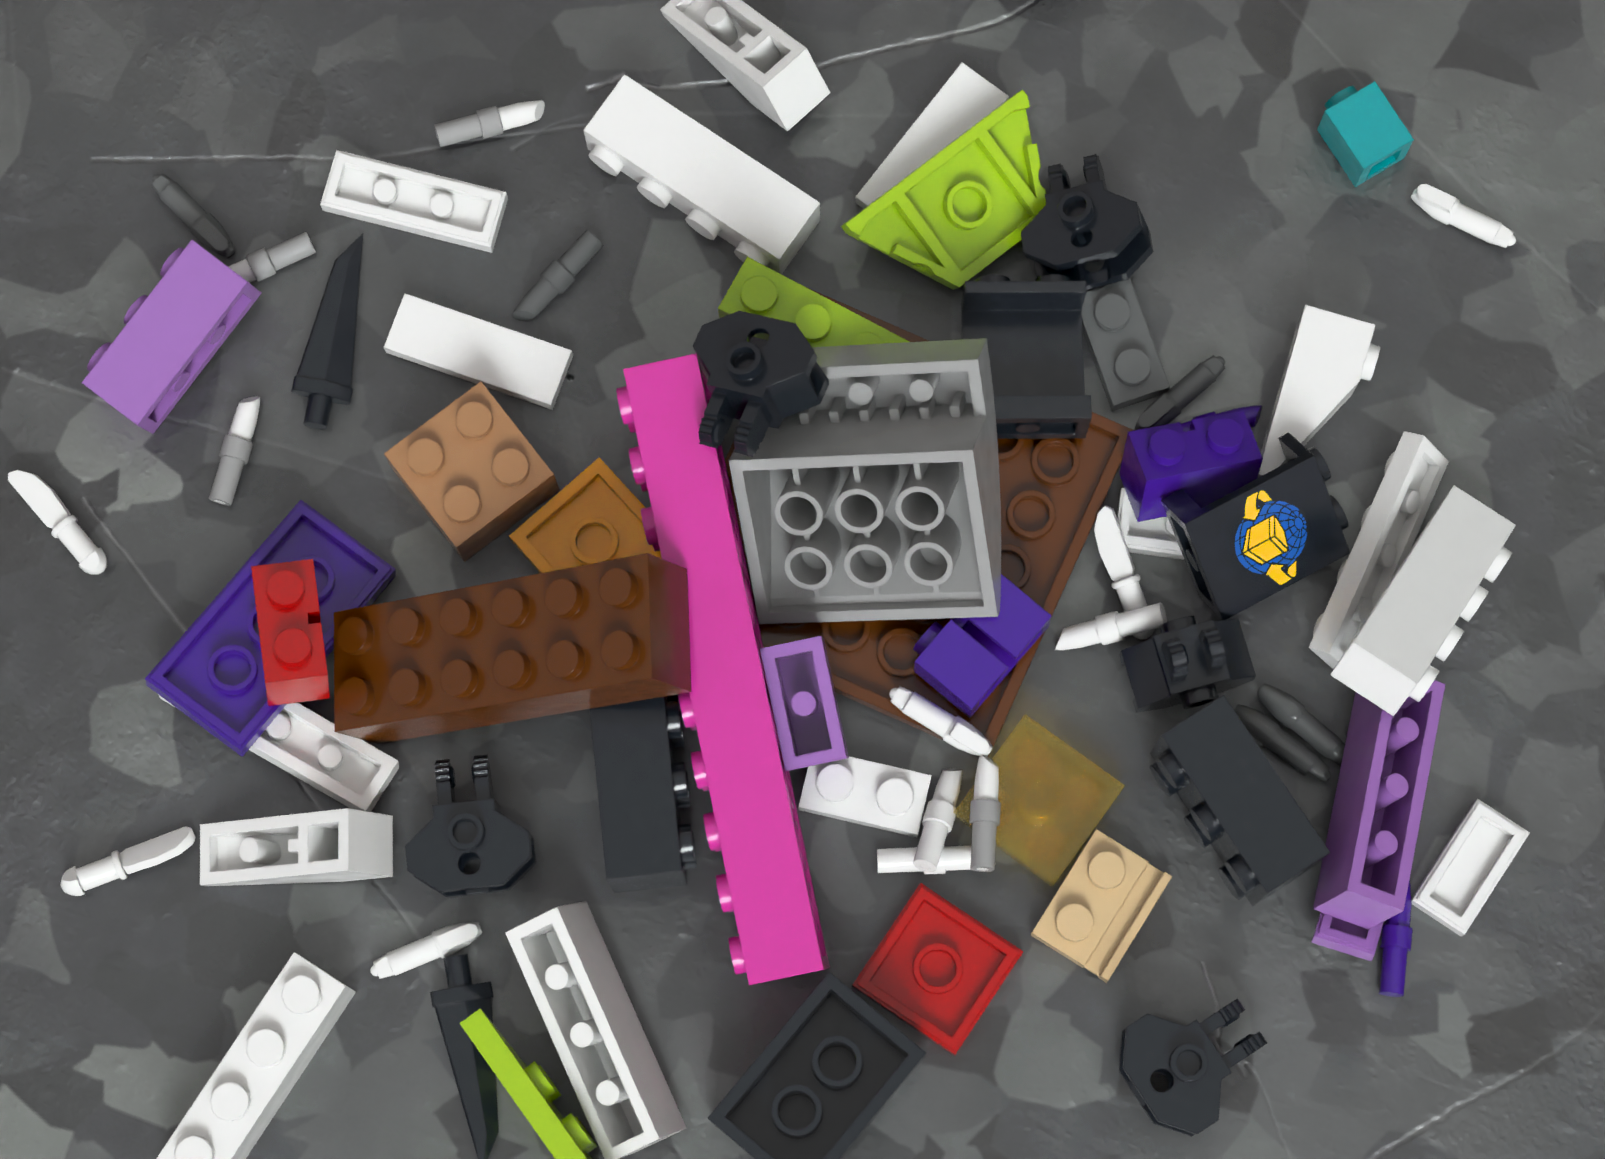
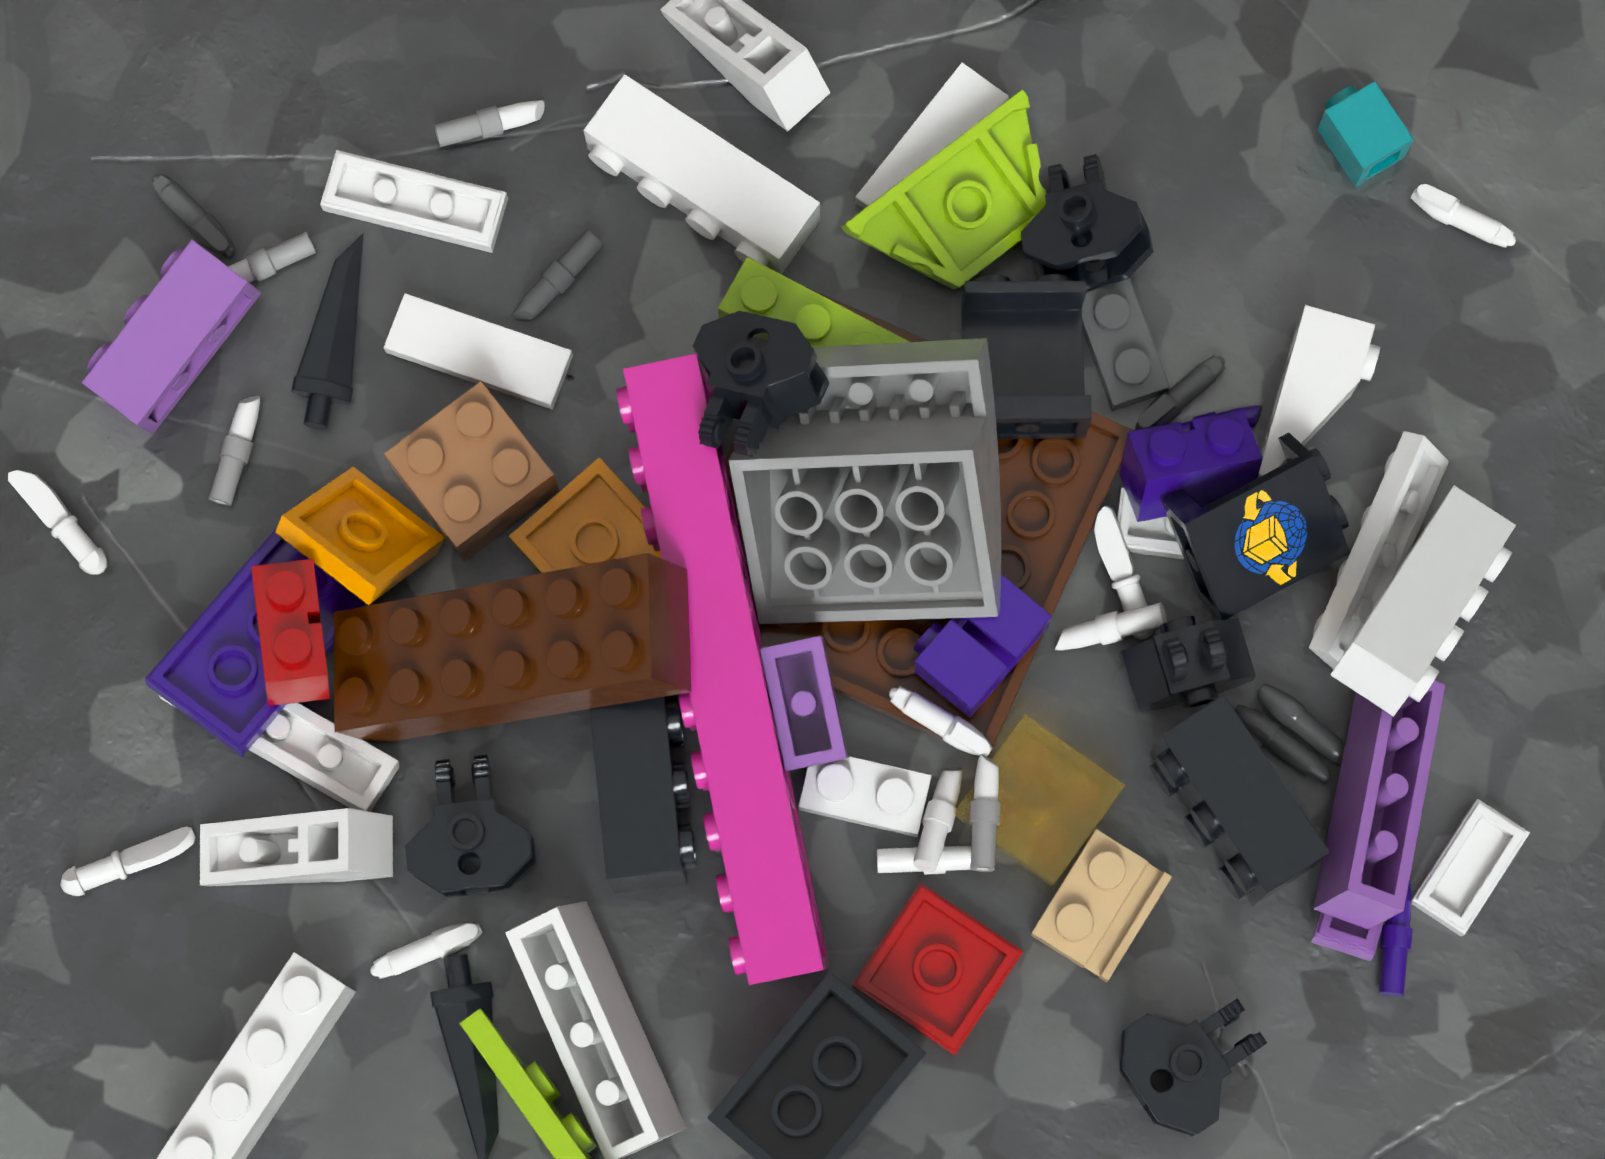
(360, 535): none -> light orange plate

